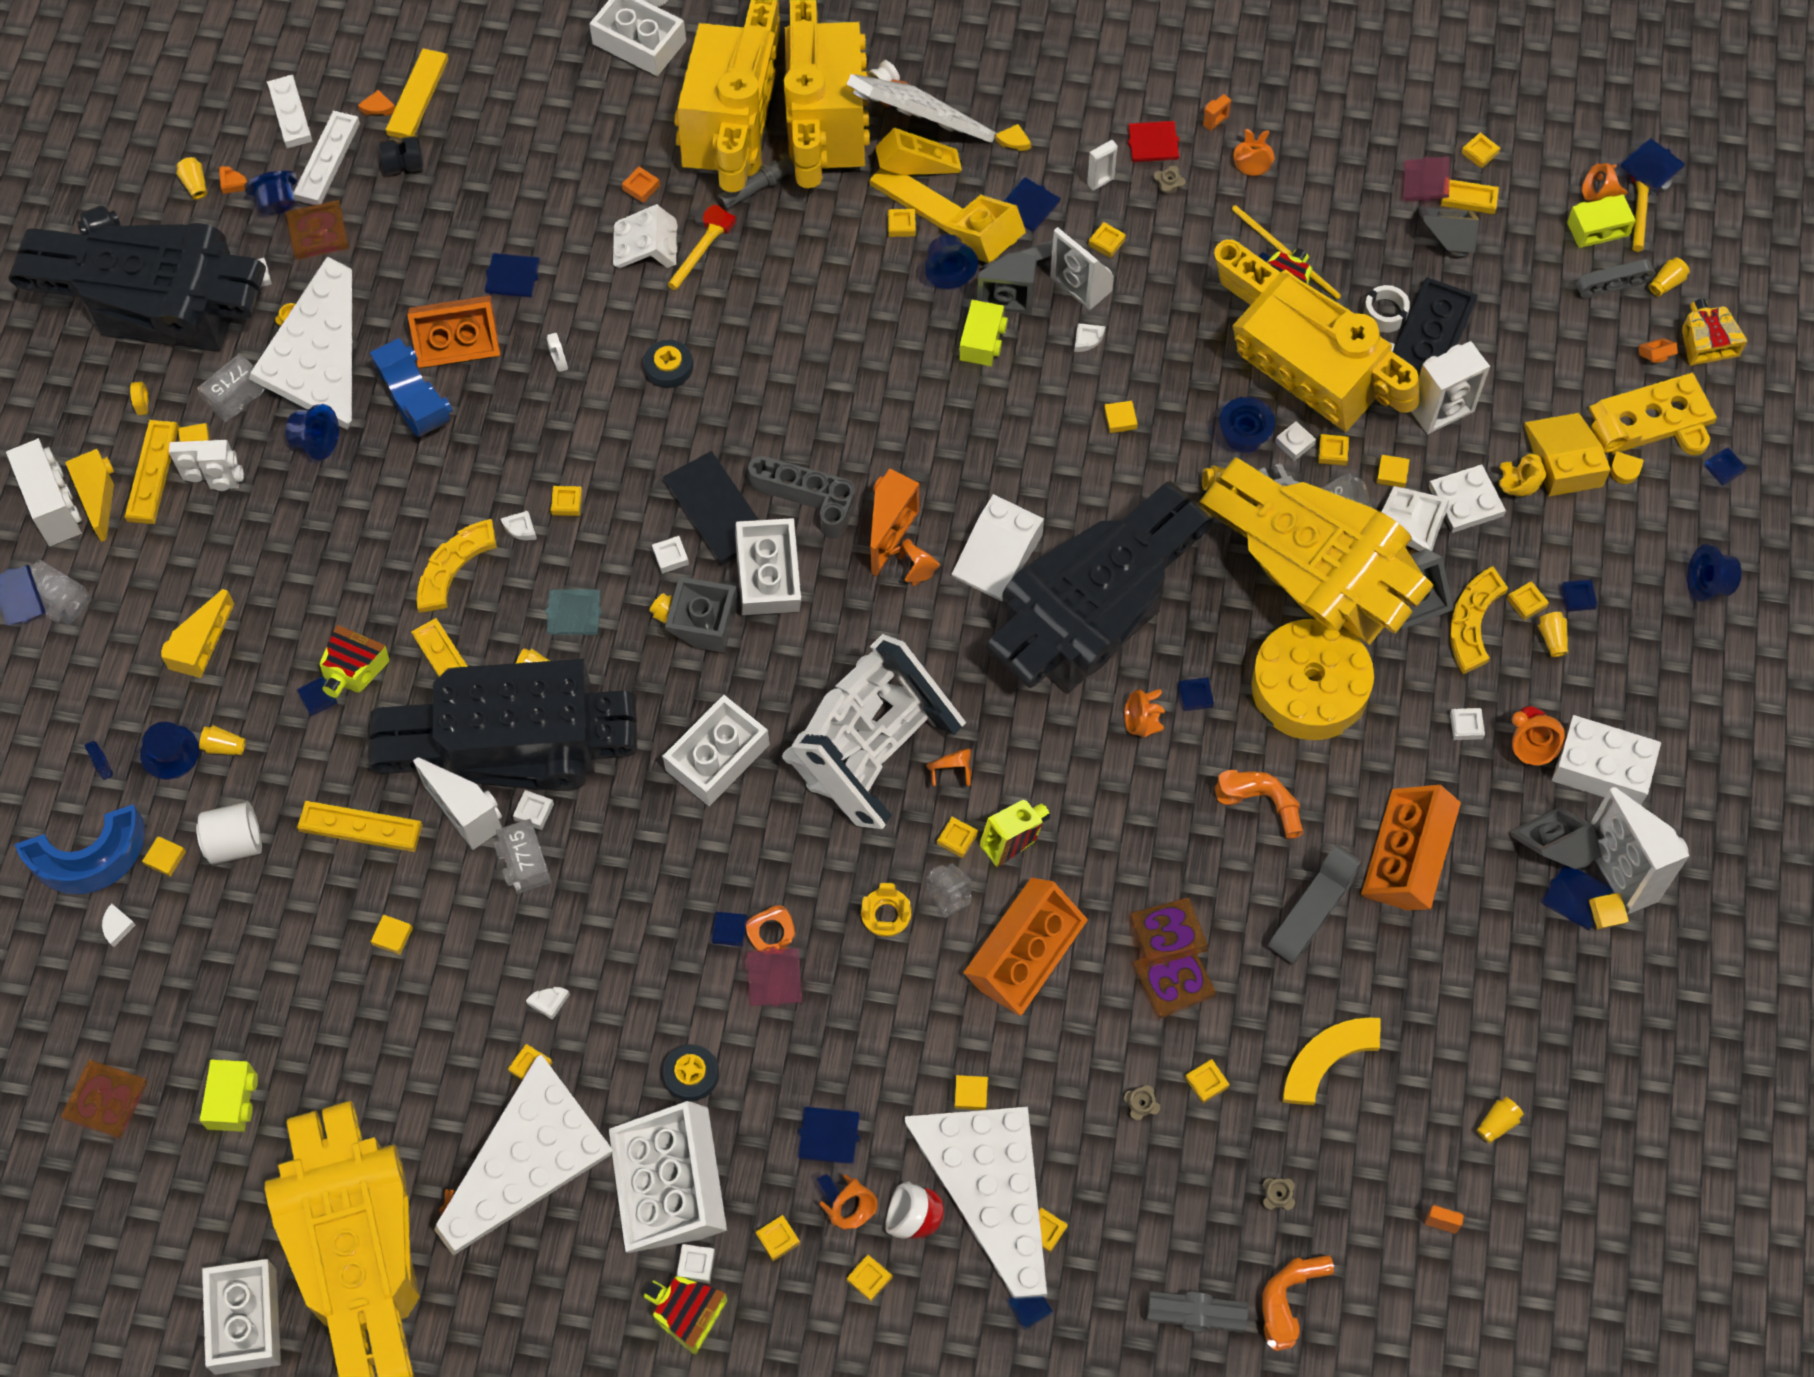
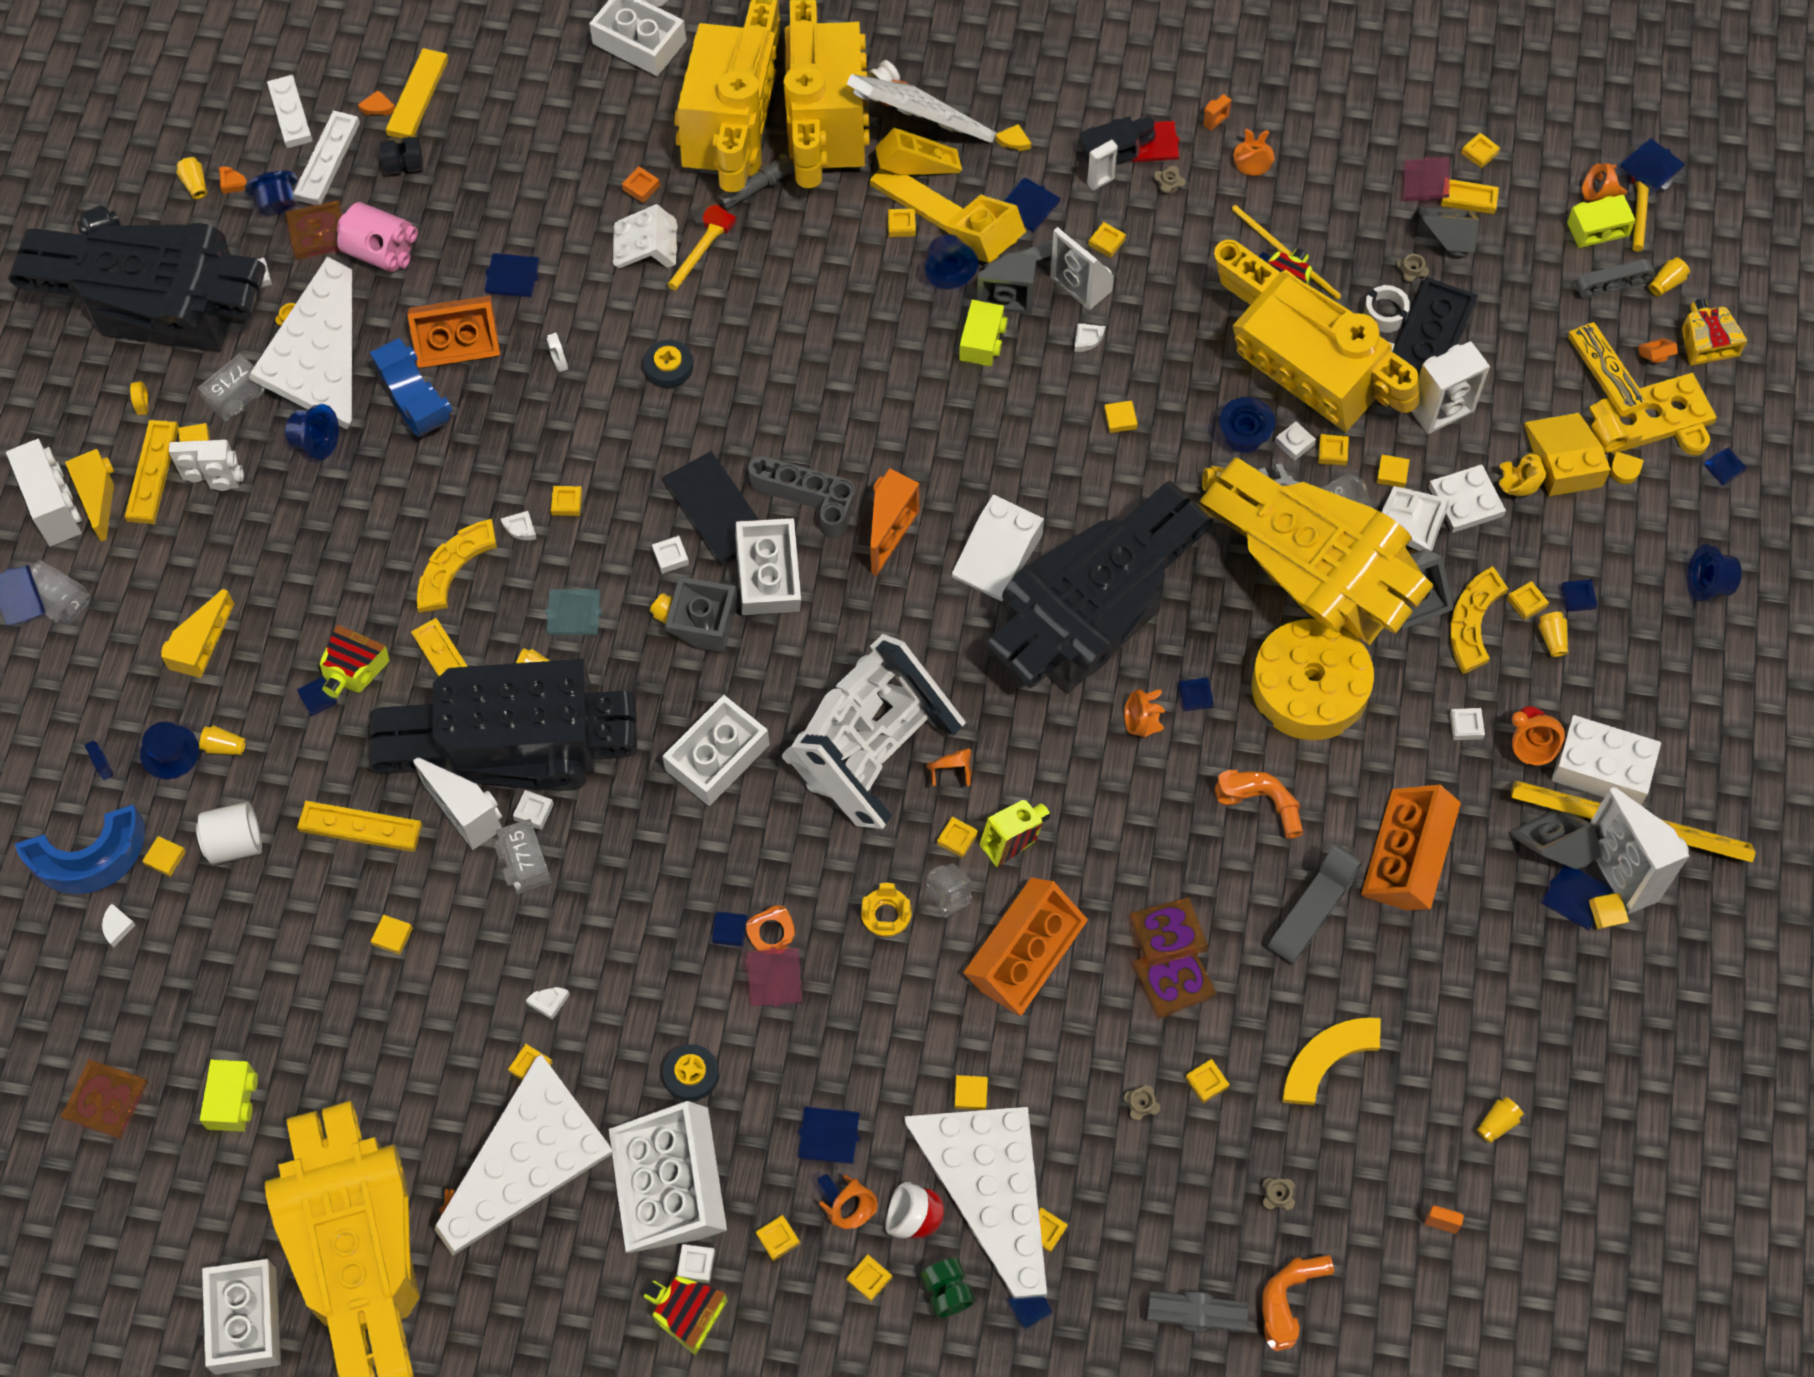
(376, 237): none -> bright pink cylinder
(924, 563): orange piece -> none
(947, 1285): none -> dark green wheel
(1124, 132): none -> black hinge
(1413, 261): none -> dark tan plate
(1588, 808): none -> yellow tile
(1608, 369): none -> yellow tile

